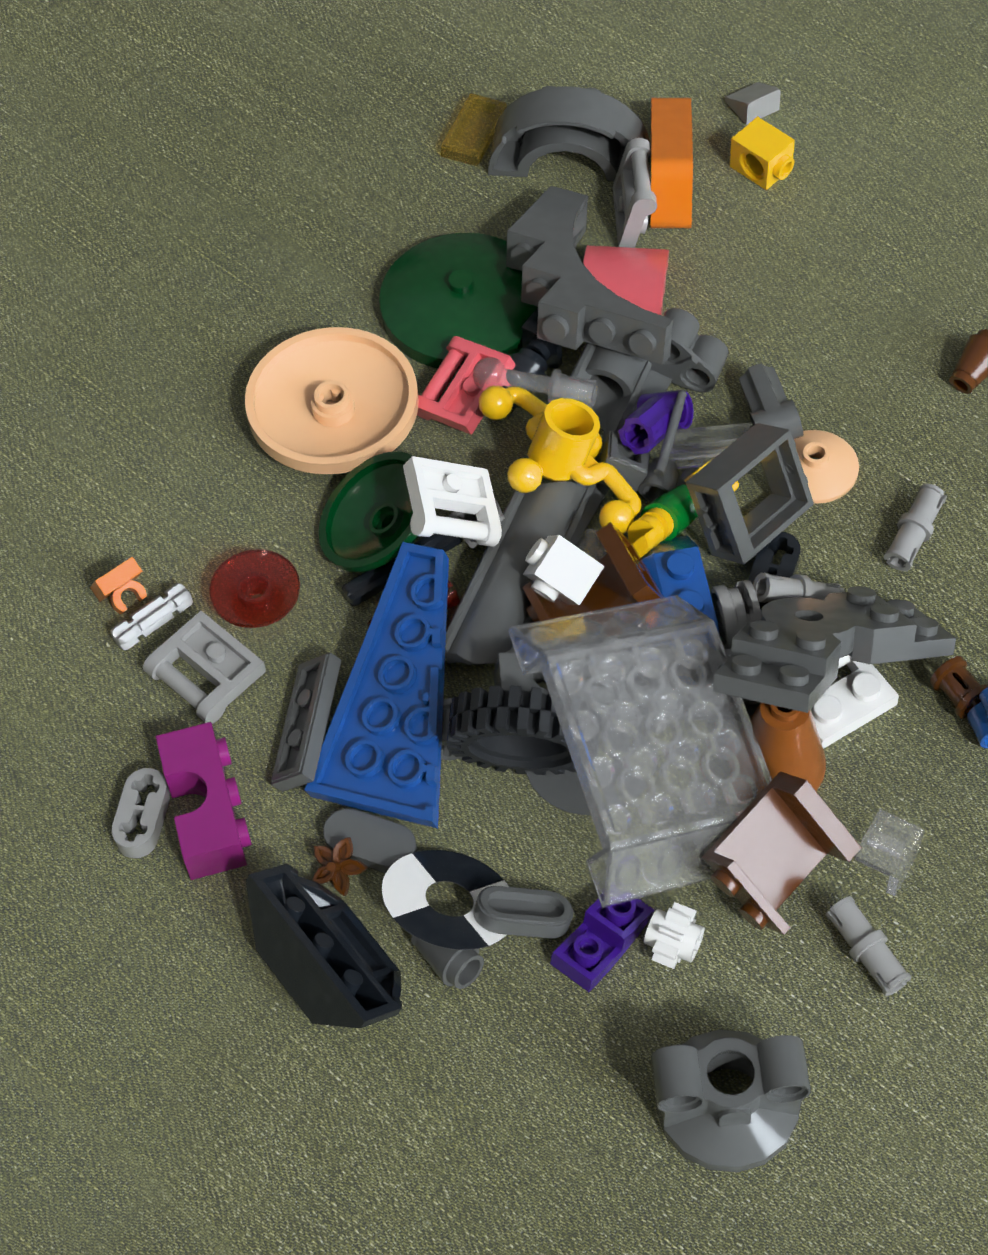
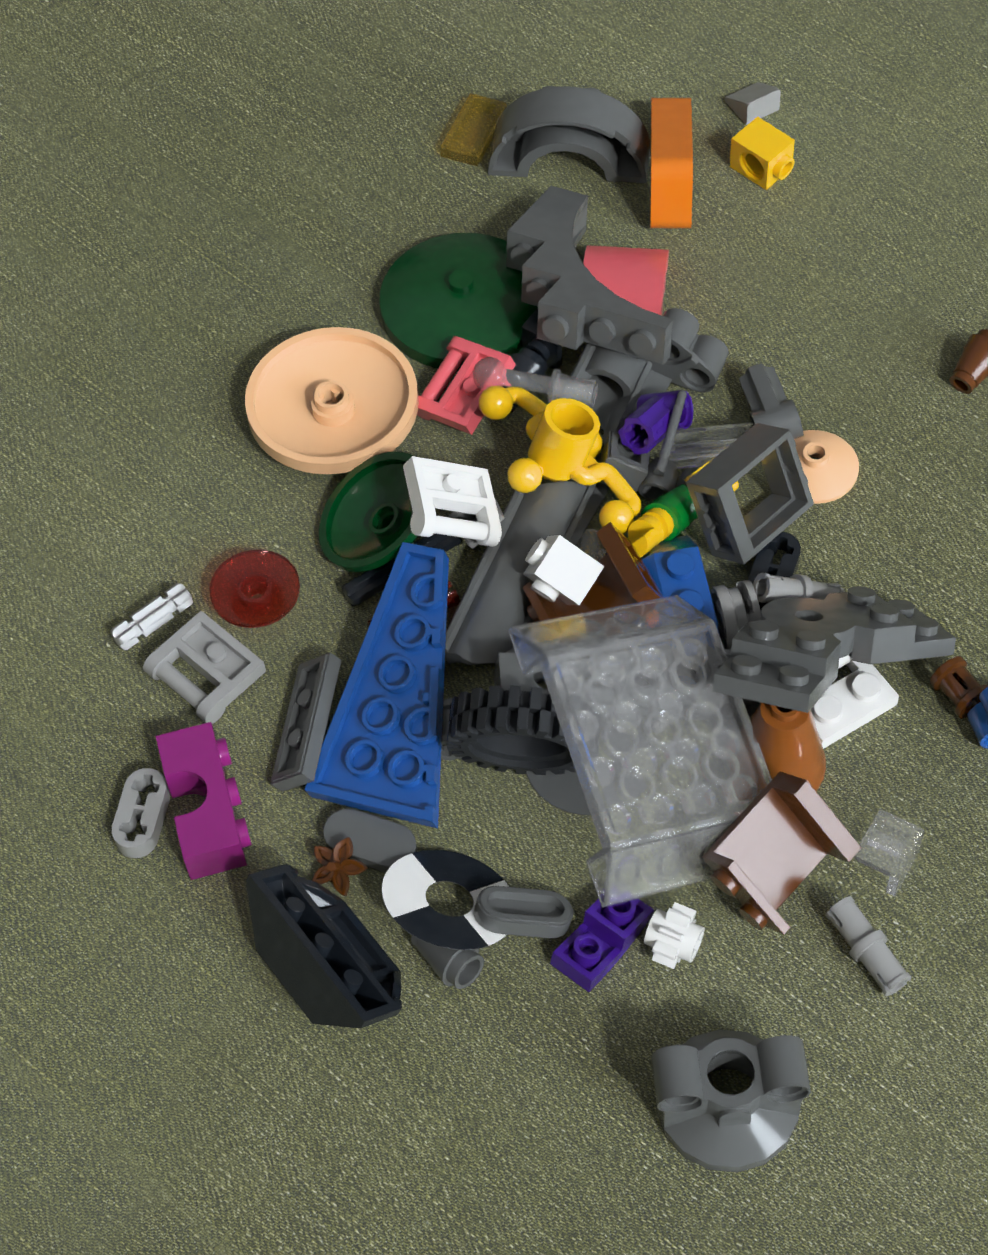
(117, 581): tile -> none
(633, 193): light grey plate -> none
(915, 527): light grey pin -> none

